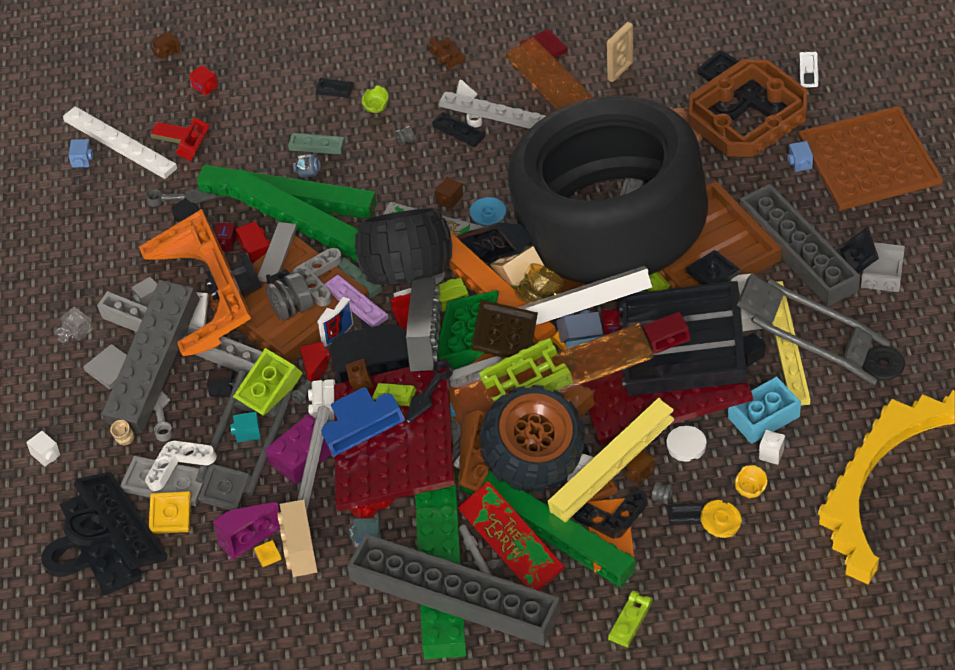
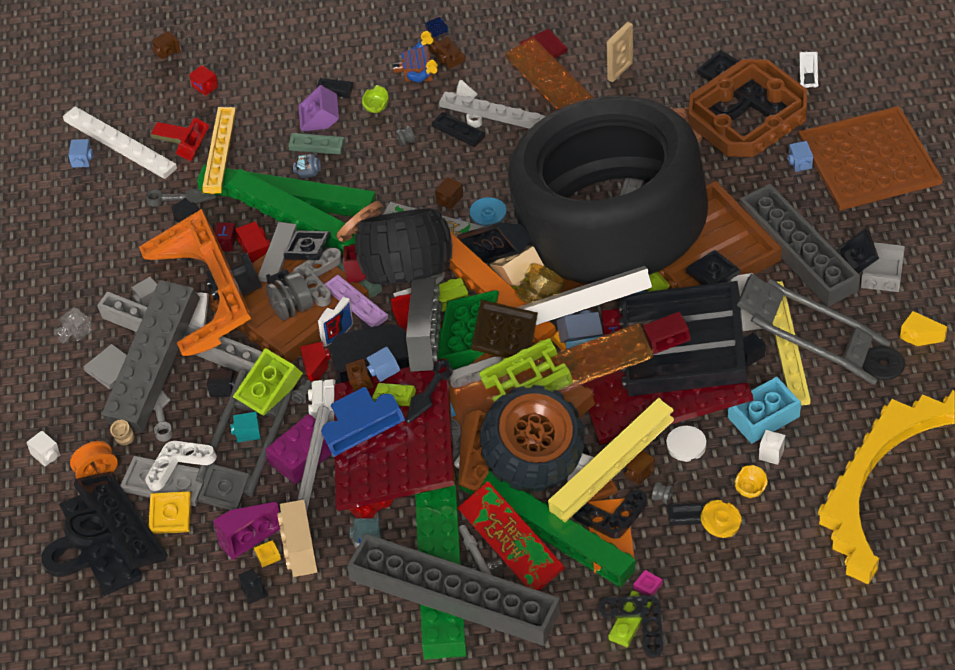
(96, 451): none -> orange wheel
(219, 150): none -> yellow plate
(252, 586): none -> black brick
(307, 245): none -> black tile
(318, 110): none -> medium lavender slope
(350, 227): none -> nougat tile
(351, 265): none -> dark red brick
(382, 364): none -> medium blue brick
(417, 62): none -> torso
(436, 27): none -> clear blue tile
(640, 611): none -> black beam
(647, 583): none -> dark pink plate
(922, 330): none -> yellow slope

